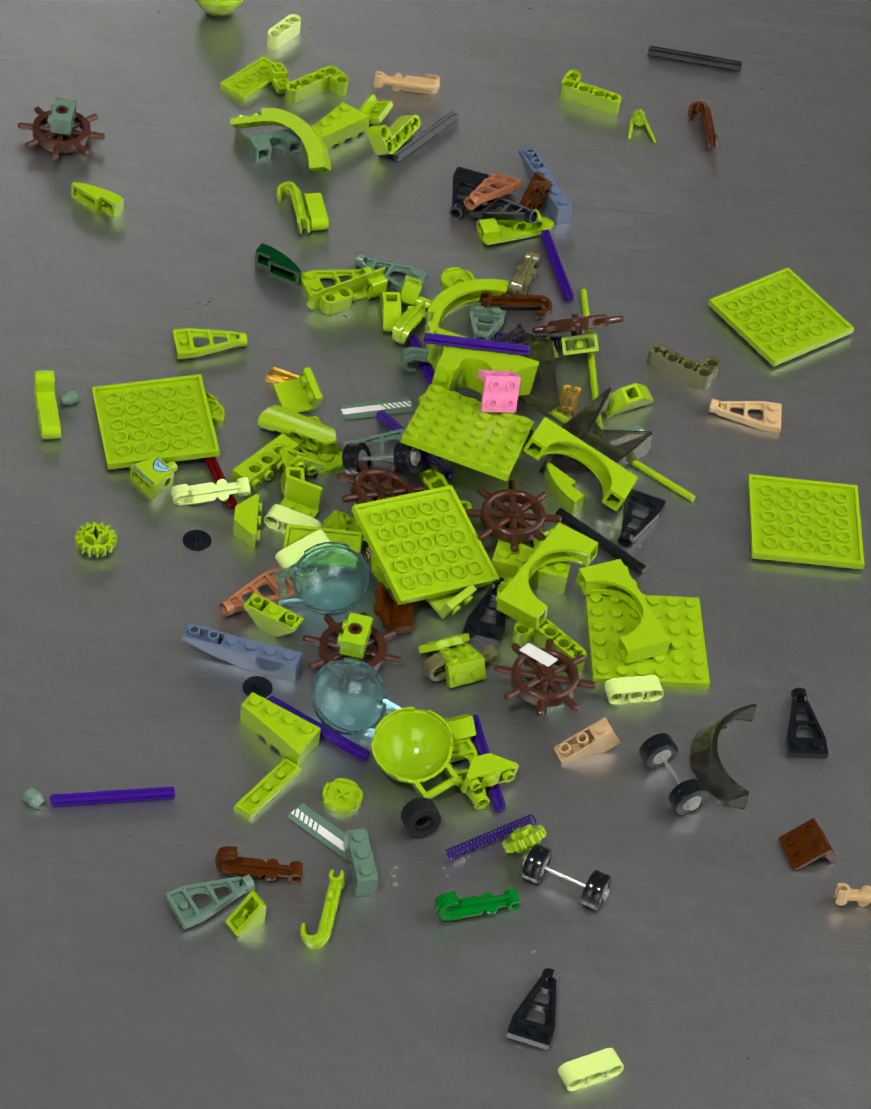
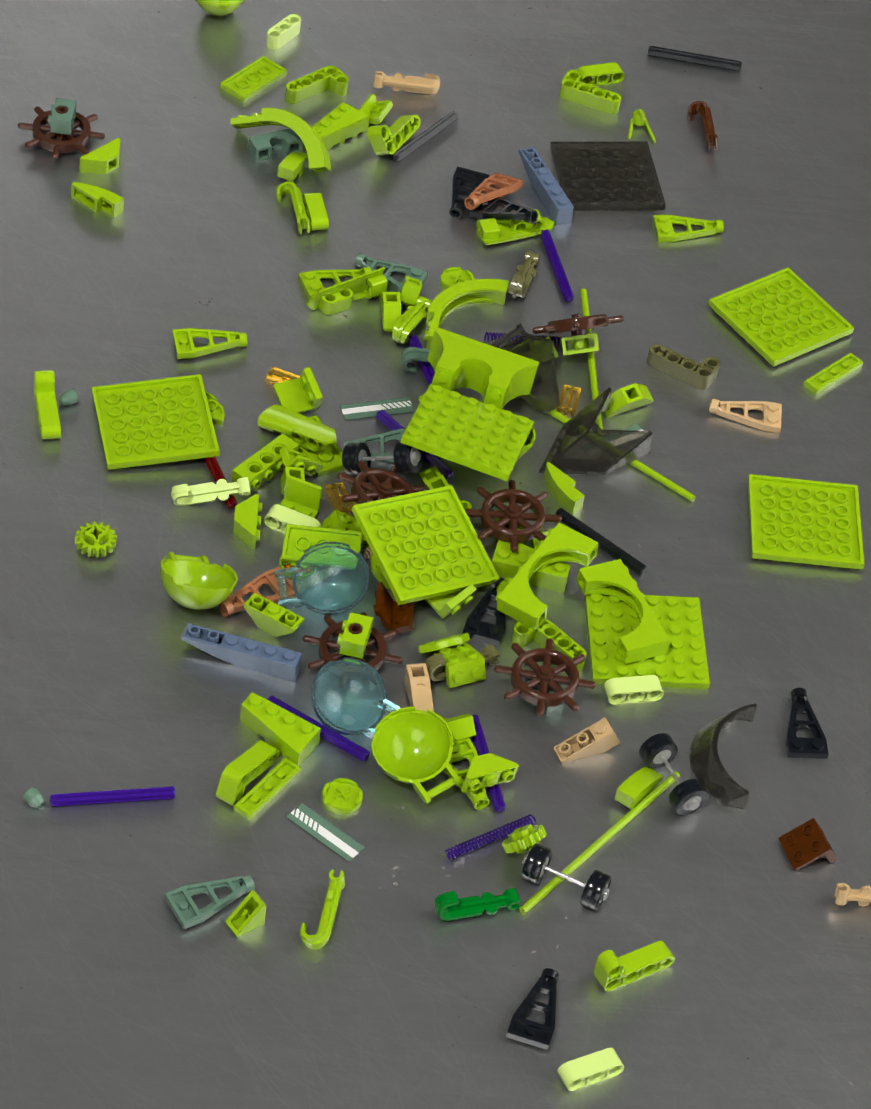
(103, 159): none -> lime slope
(153, 476): lime torso -> none
(195, 581): none -> lime windscreen
(197, 540): black piece -> none
(229, 864): reddish brown piece -> none
(244, 770): none -> lime beam
(258, 685): black piece -> none
(277, 264): dark green slope -> none
(278, 76): lime slope -> none
(290, 555): yellowish green beam -> none
(293, 165): none -> lime slope
(330, 495): none -> clear yellow tile
(359, 853): sand green arch -> none
(418, 687): none -> tan slope
(420, 817): black tyre -> none
(477, 344): dark purple axle -> none
(483, 314): sand green plate -> none
(499, 390): bright pink bracket -> none
(519, 301): reddish brown piece -> none
(536, 192): reddish brown bracket -> none
(538, 654): white sticker -> none
(553, 439): lime arch -> none
(598, 844): none -> lime piece
(601, 74): none -> lime beam
(608, 175): none -> clear smoke plate
(619, 971): none -> lime beam
(637, 787): none -> lime slope
(644, 503): black plate -> none
(665, 233): none -> lime plate
(833, 373): none -> lime tile

